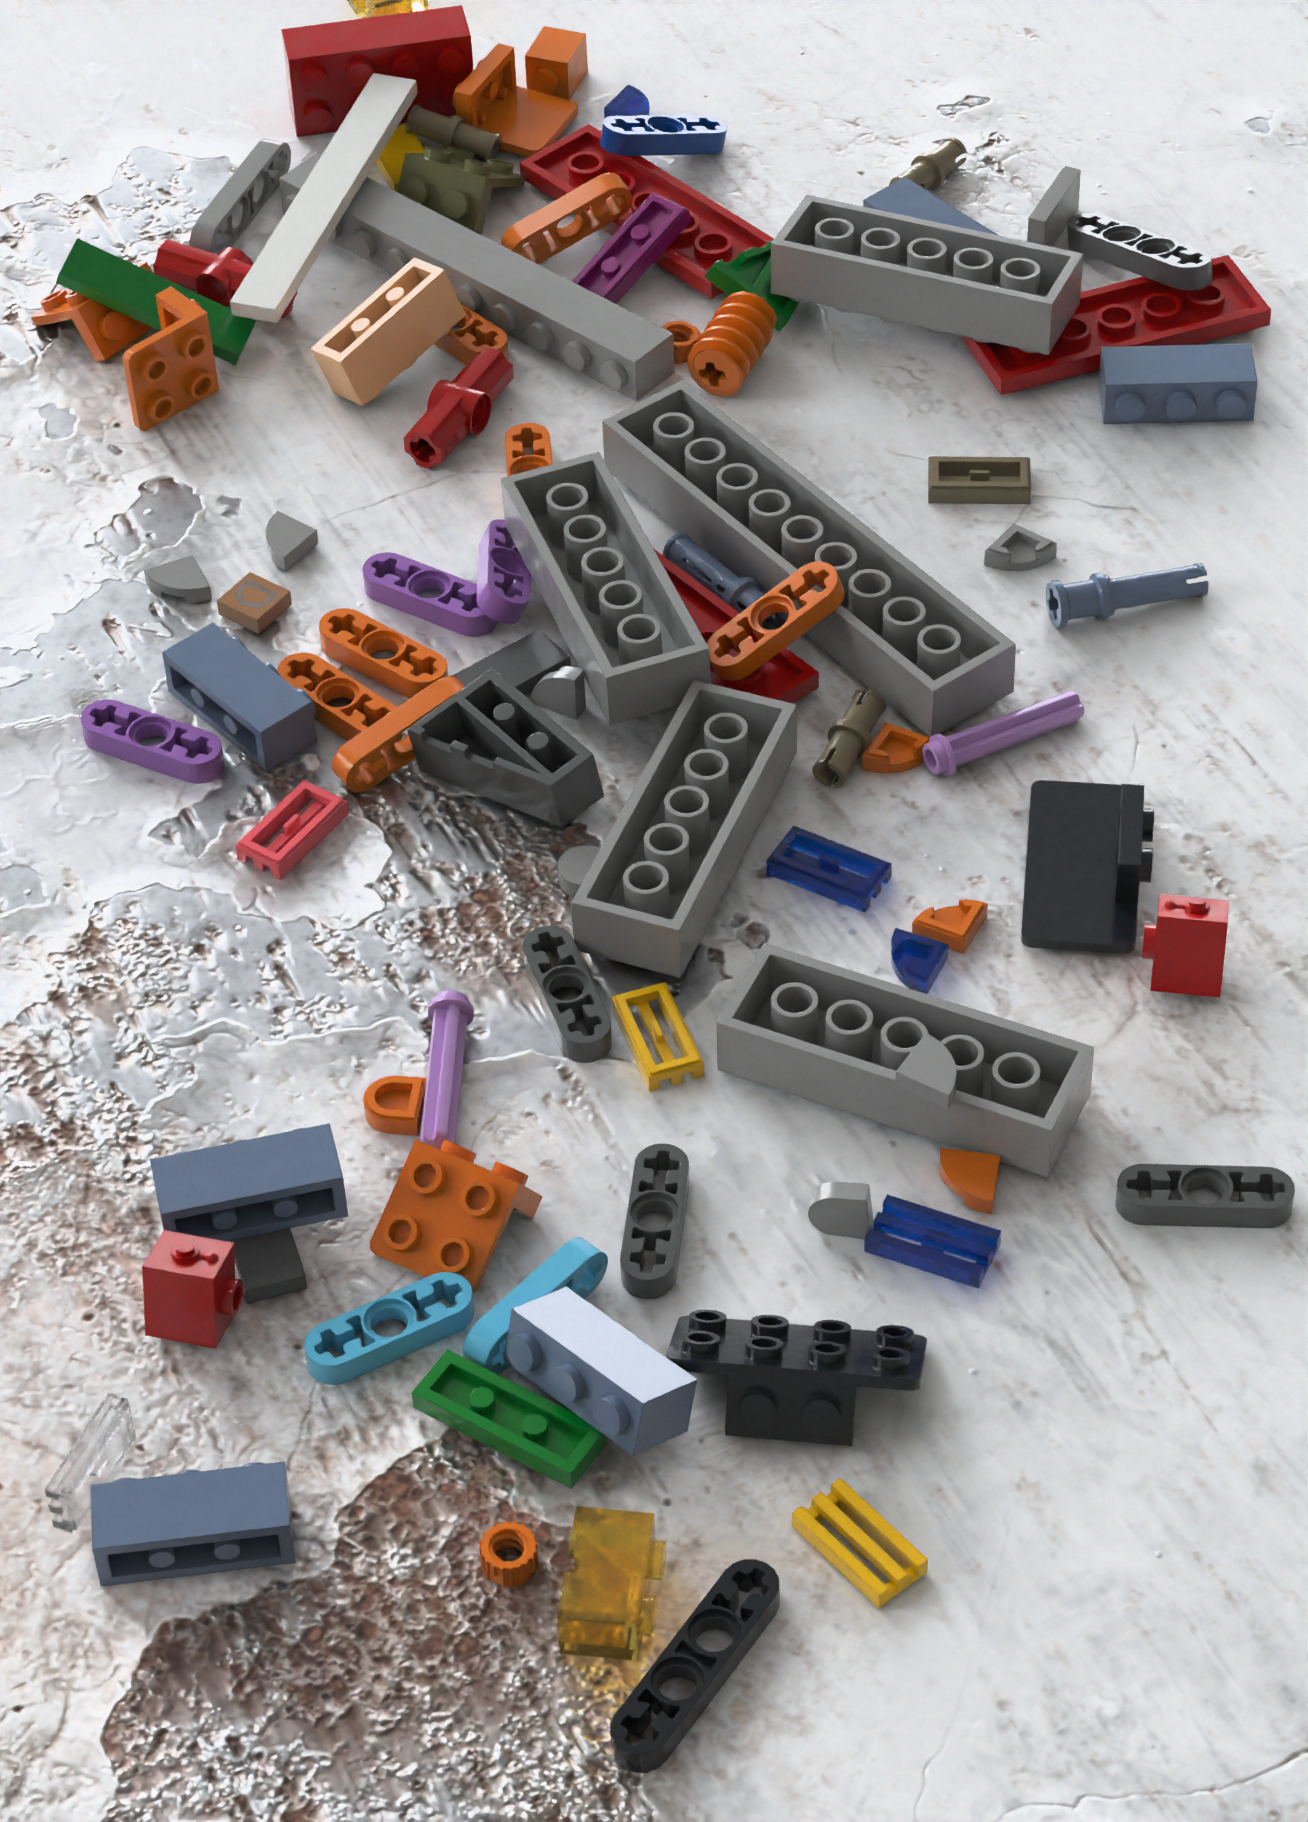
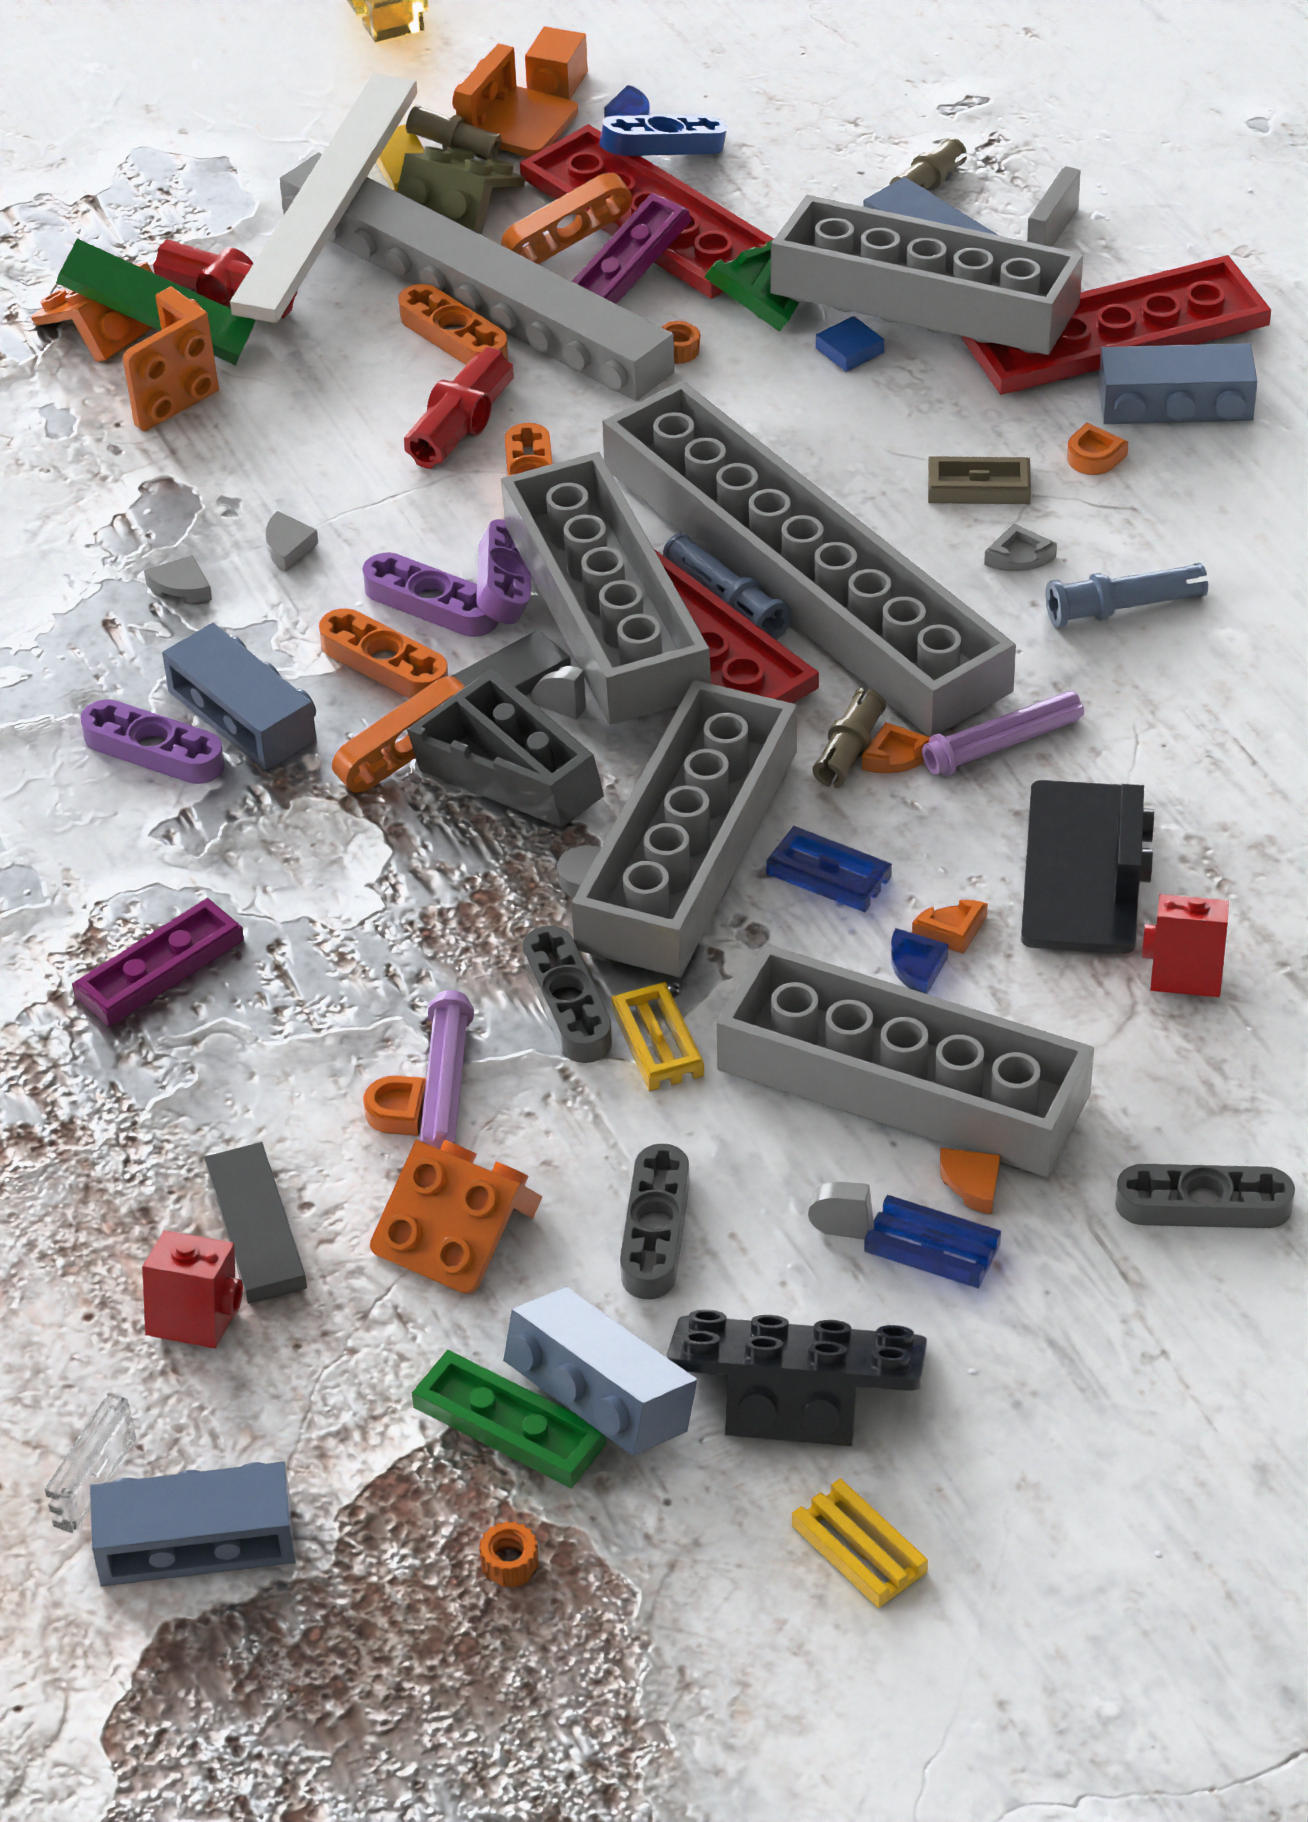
(158, 962): none -> magenta tile
(241, 197): light grey beam -> none
(252, 1185): sand blue brick -> none
(254, 602): medium nougat tile -> none
(300, 831): coral tile -> none
(330, 684): orange beam -> none
(335, 60): red brick -> none
(380, 1350): medium azure beam -> none
(388, 331): light nougat brick -> none
(574, 1265): medium azure beam -> none
(607, 1593): clear yellow brick -> none
(688, 1660): black beam -> none
(732, 343): orange piece -> none
(779, 599): orange beam -> none
(850, 343): none -> blue tile
(929, 1072): light grey tile -> none
(1095, 450): none -> orange tile
(1140, 251): dark grey beam -> none

